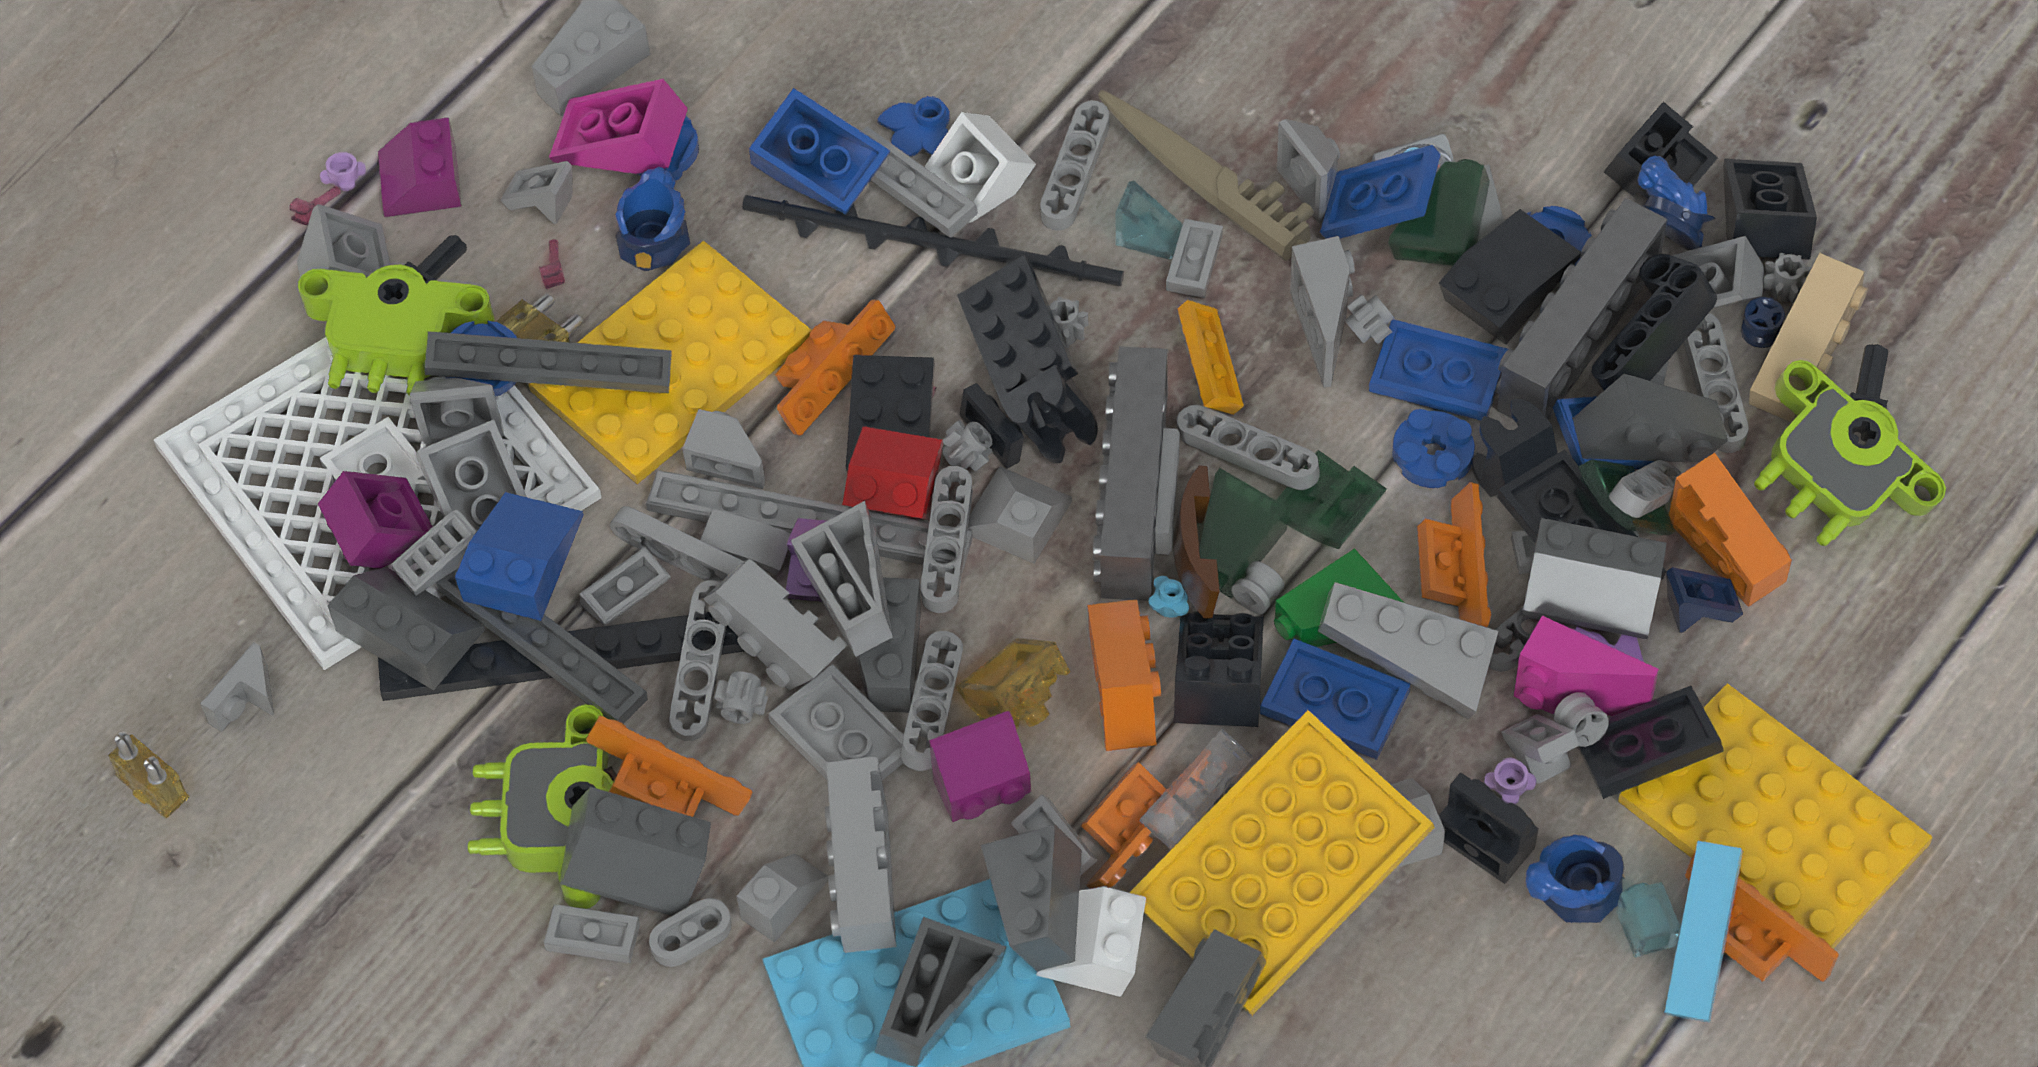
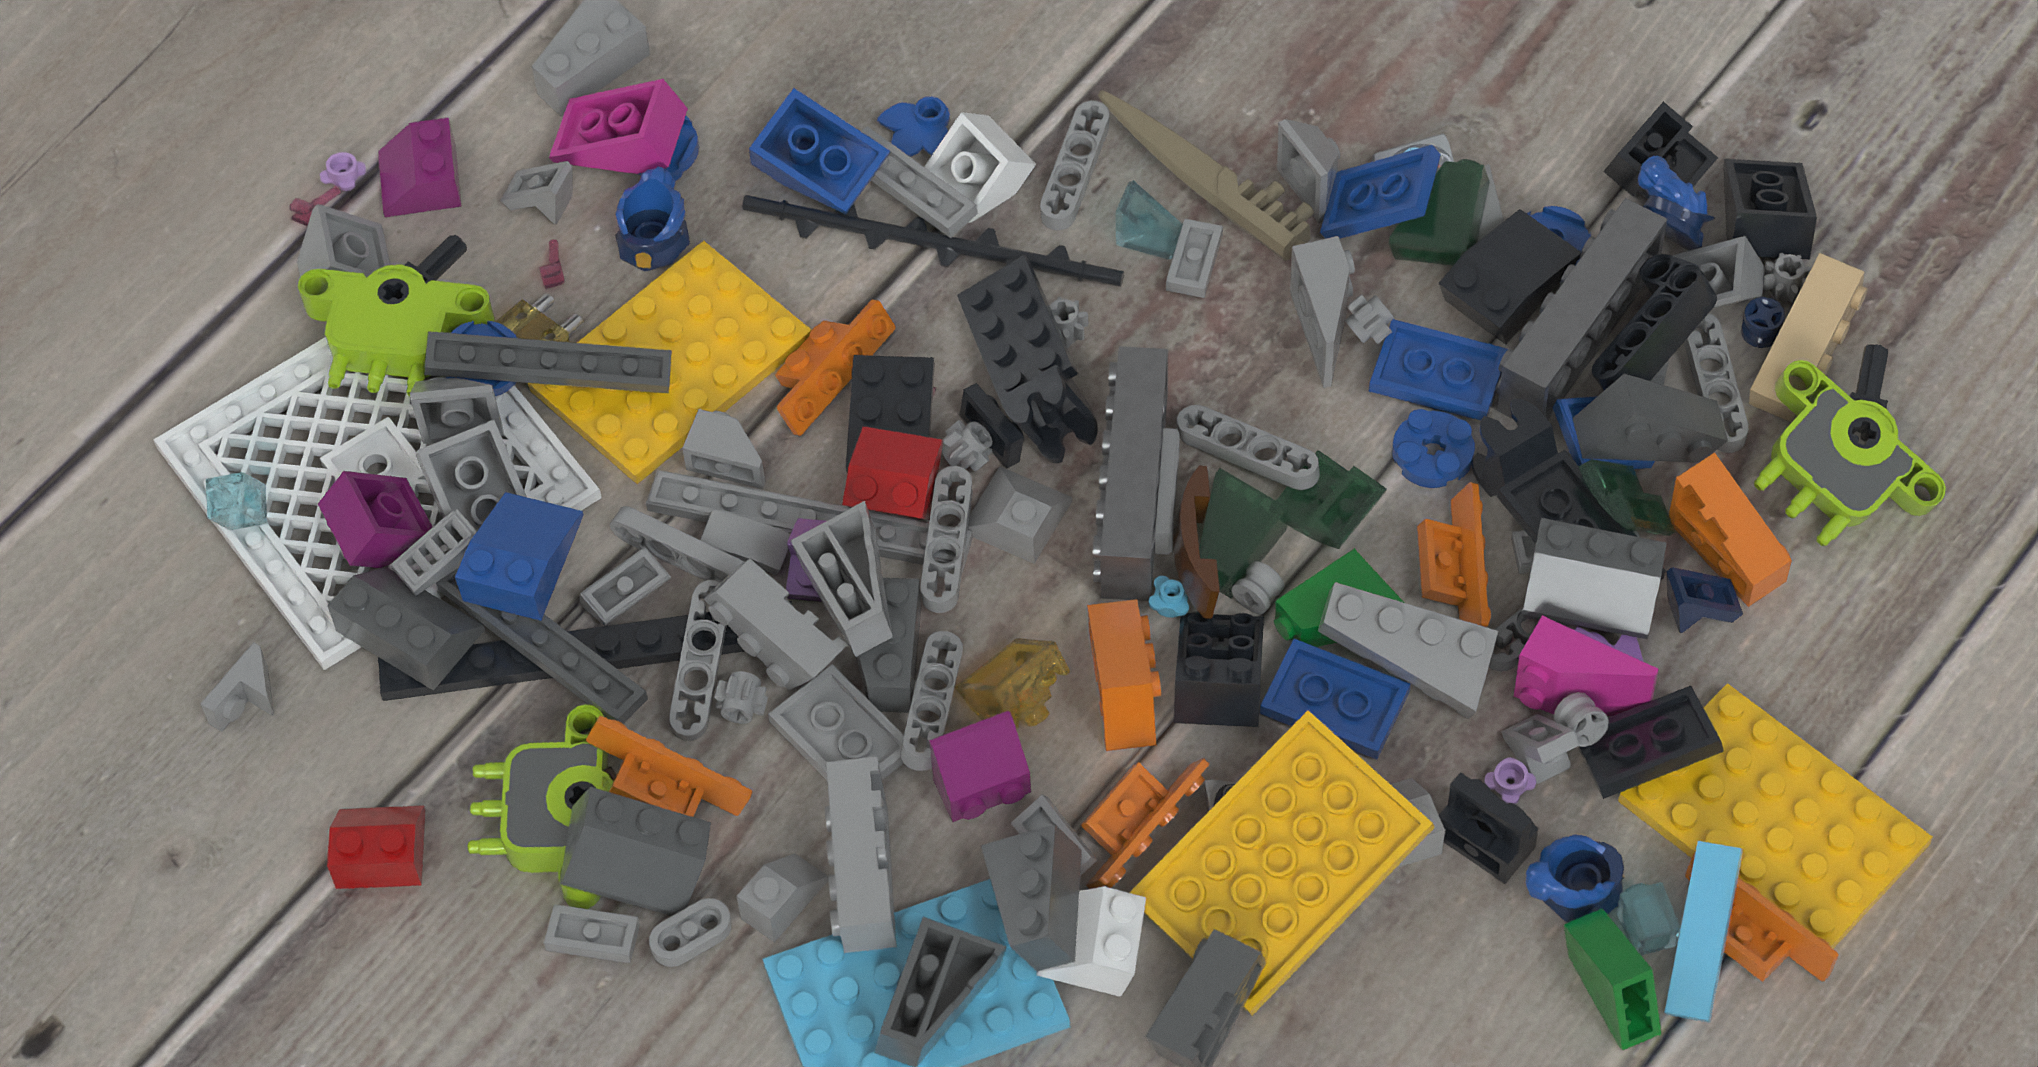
(147, 775): clear yellow piece -> none
(236, 501): none -> clear light blue brick
(377, 847): none -> red slope
(1196, 789): clear slope -> none
(1210, 357): light orange plate -> none
(1614, 977): none -> green slope
(1645, 489): light grey beam -> none

